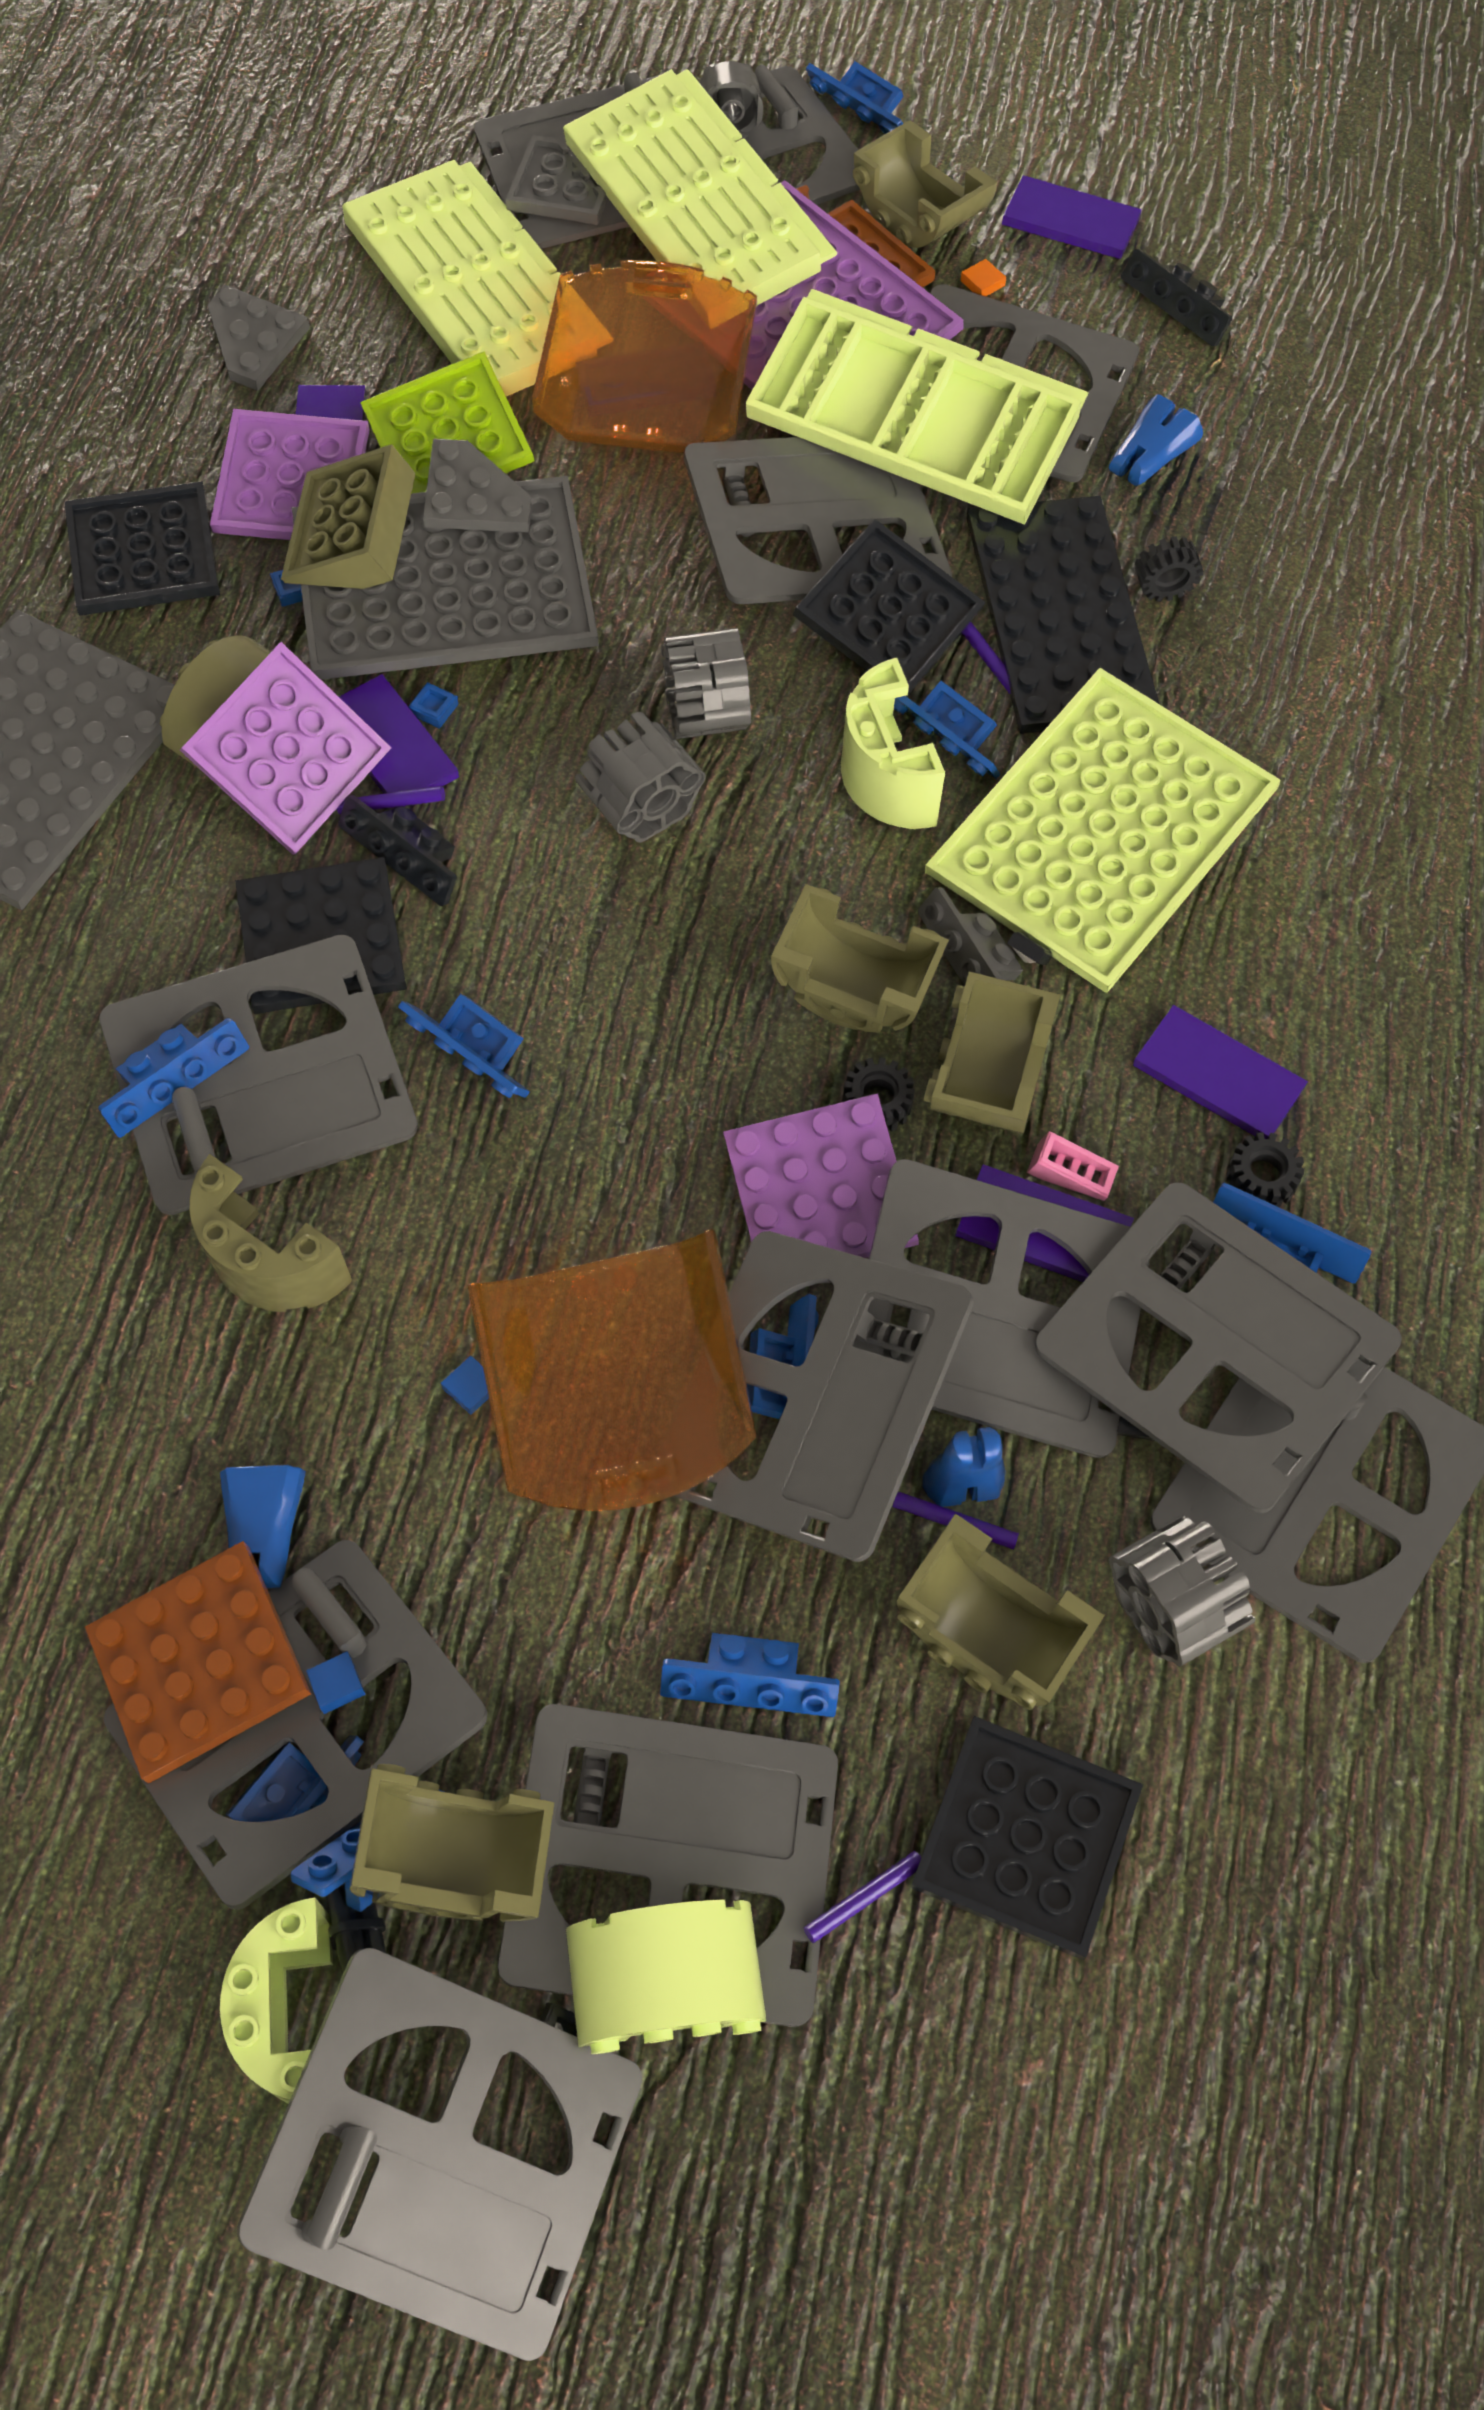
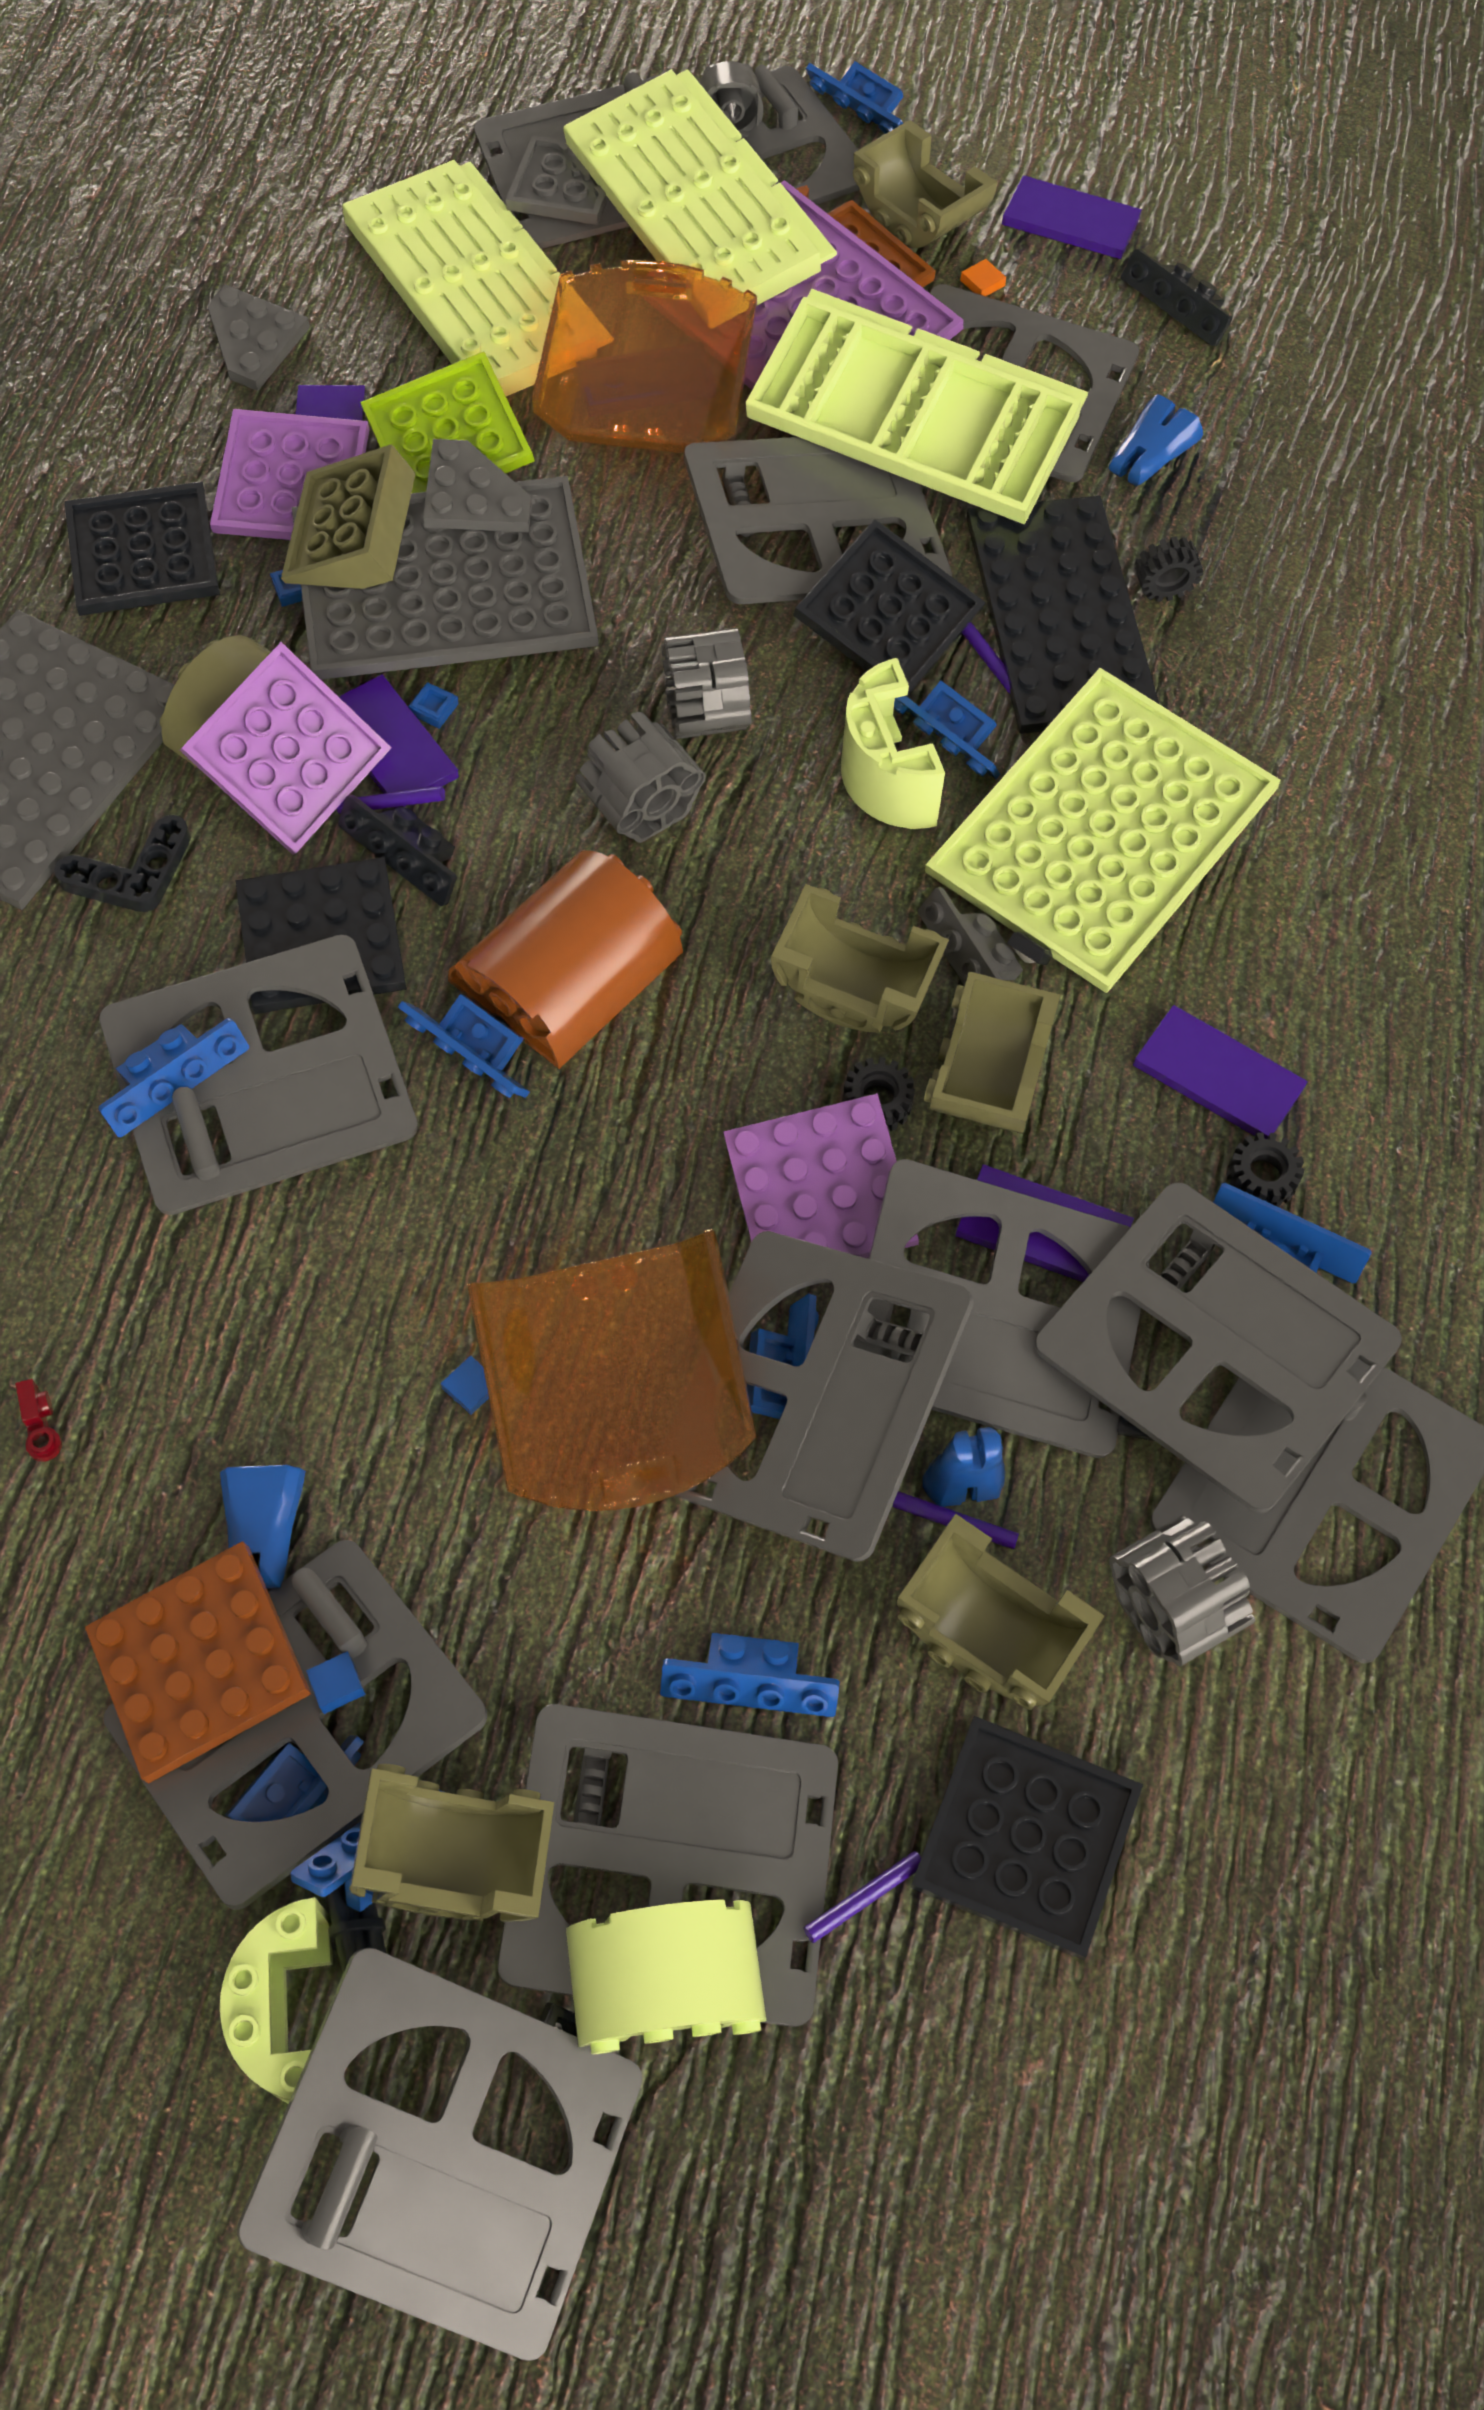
(34, 1410): none -> dark red plate
(133, 880): none -> black beam
(301, 1275): olive cylinder -> none
(571, 955): none -> dark orange cylinder
(1068, 1178): bright pink slope -> none

